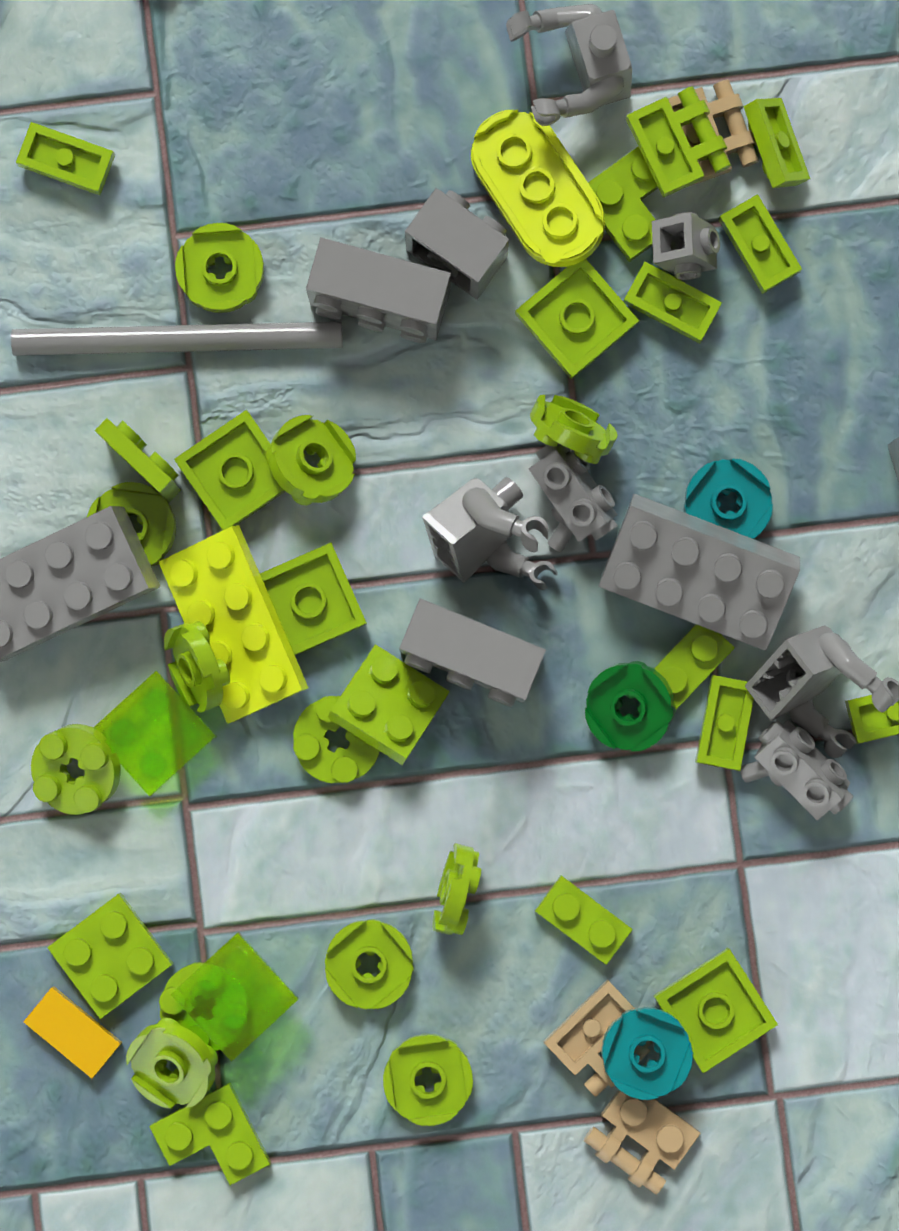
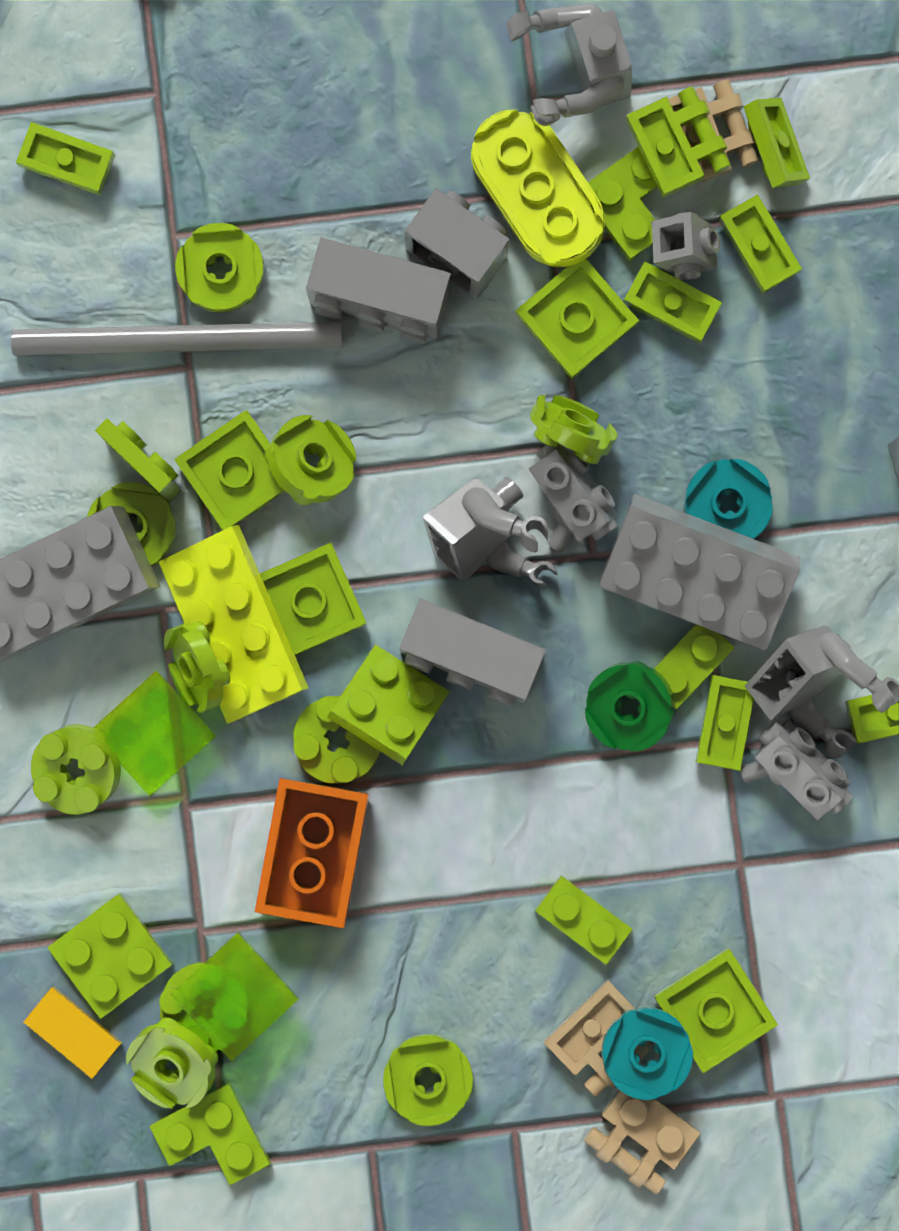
(312, 853): none -> orange brick
(369, 990): lime plate -> none
(458, 879): lime plate -> none

